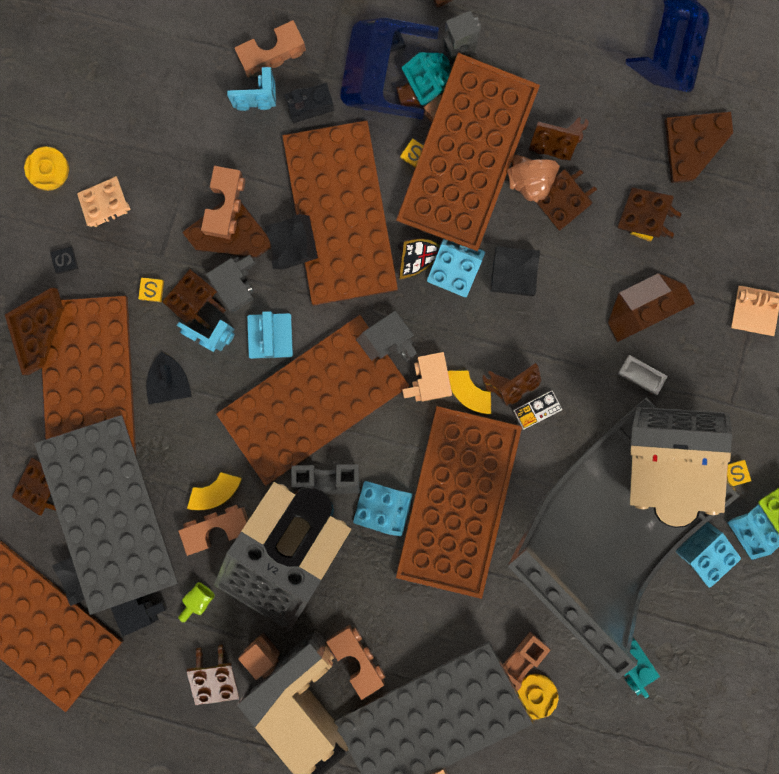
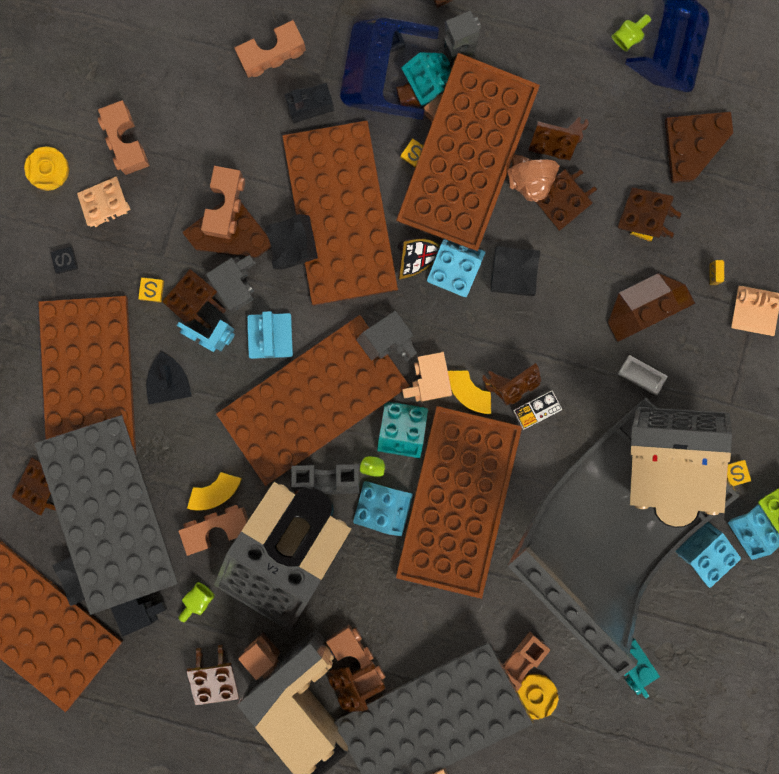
(34, 328): reddish brown plate -> none
(116, 120): none -> nougat arch
(263, 98): medium azure bracket -> none
(342, 682): none -> reddish brown plate
(372, 466): none -> lime piece
(402, 429): none -> teal bracket
(630, 33): none -> lime piece
(716, 272): none -> yellow tile

